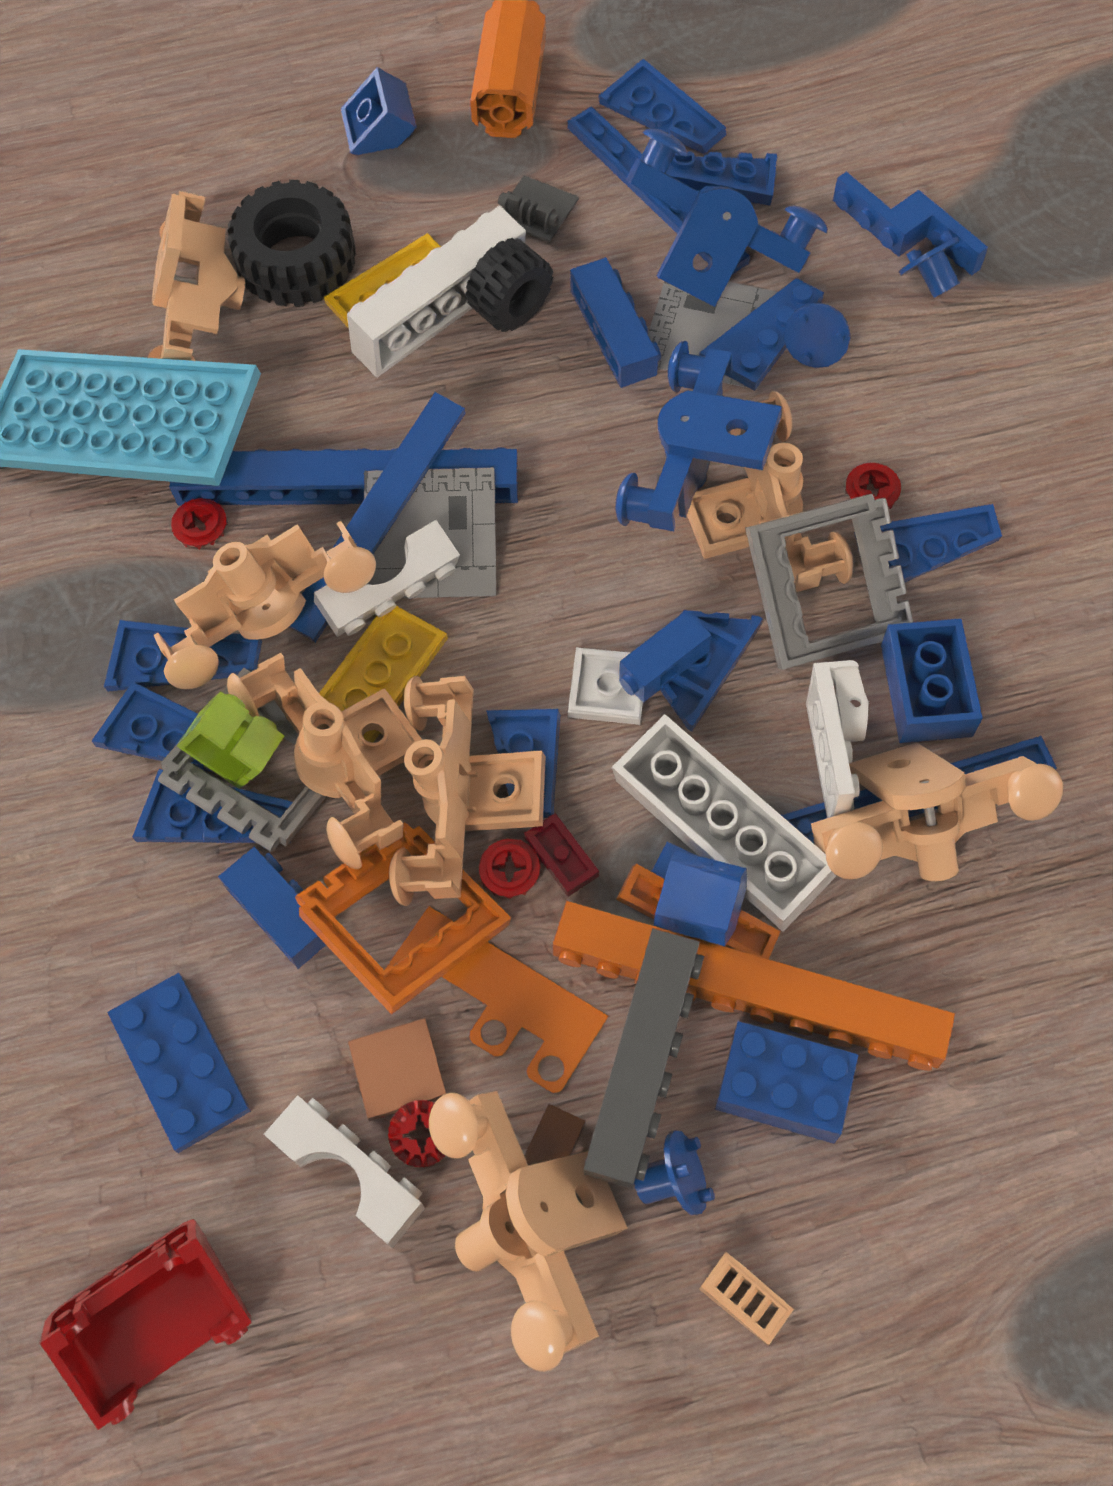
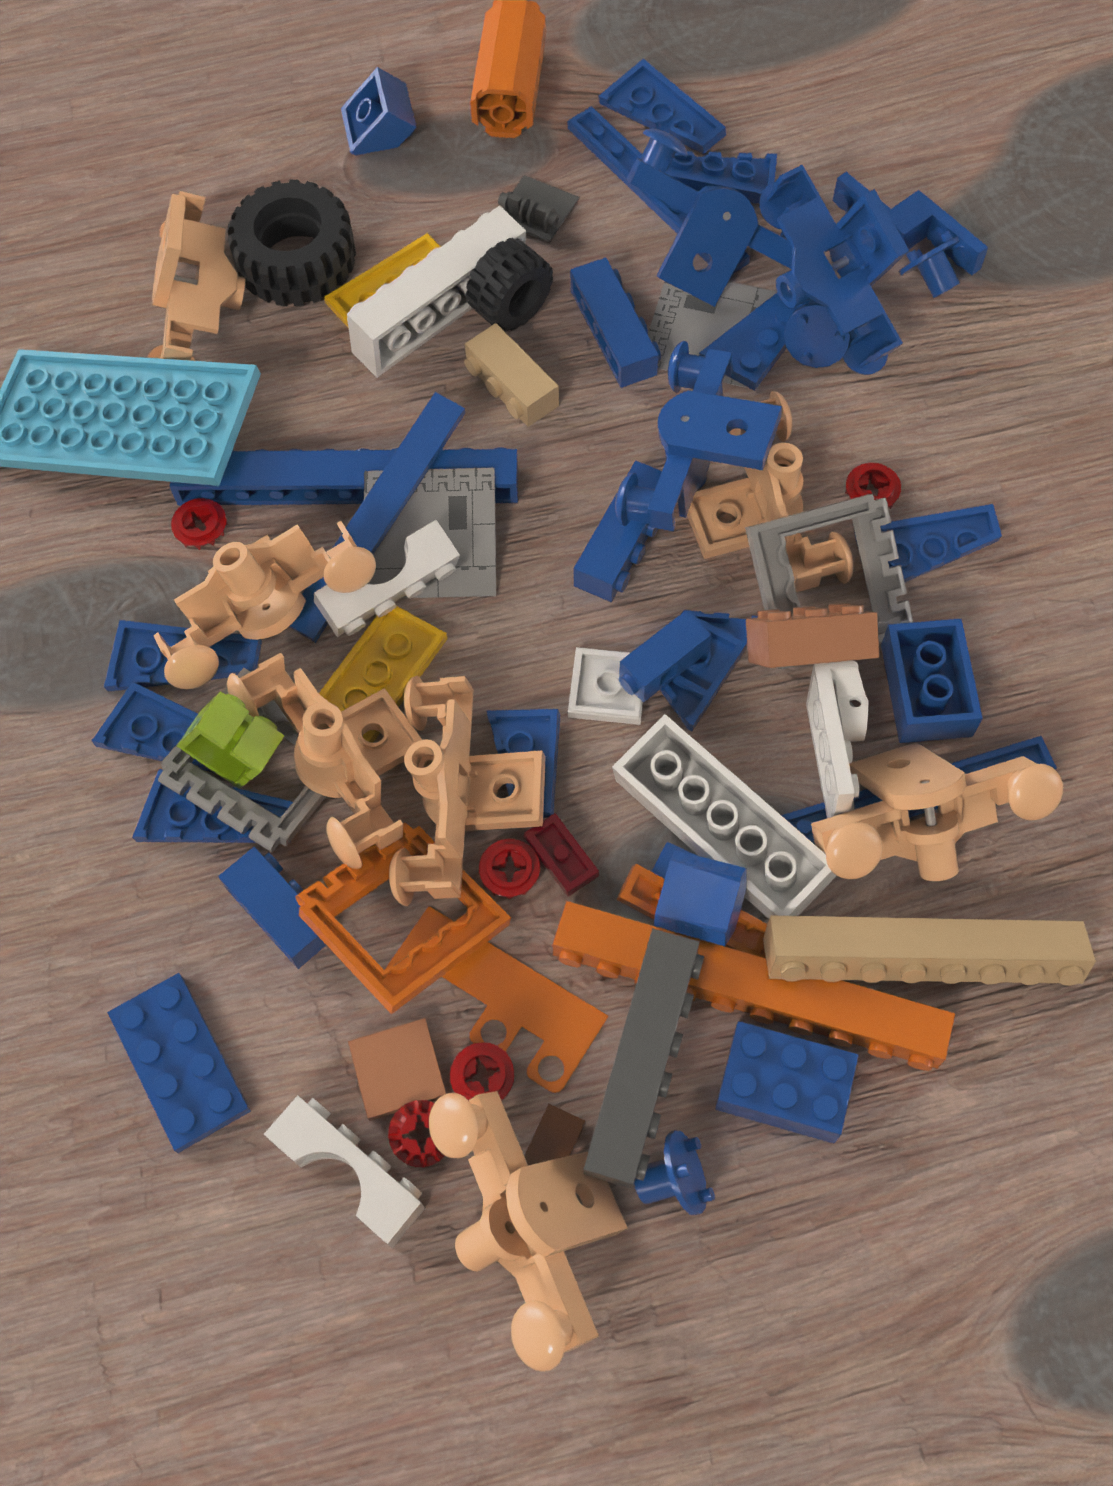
(142, 1322): red windscreen -> none
(493, 1059): none -> red gear
(511, 375): none -> tan brick
(614, 547): none -> blue brick
(742, 1274): light nougat slope -> none
(812, 635): none -> nougat brick
(862, 251): none -> blue piece
(927, 950): none -> tan brick

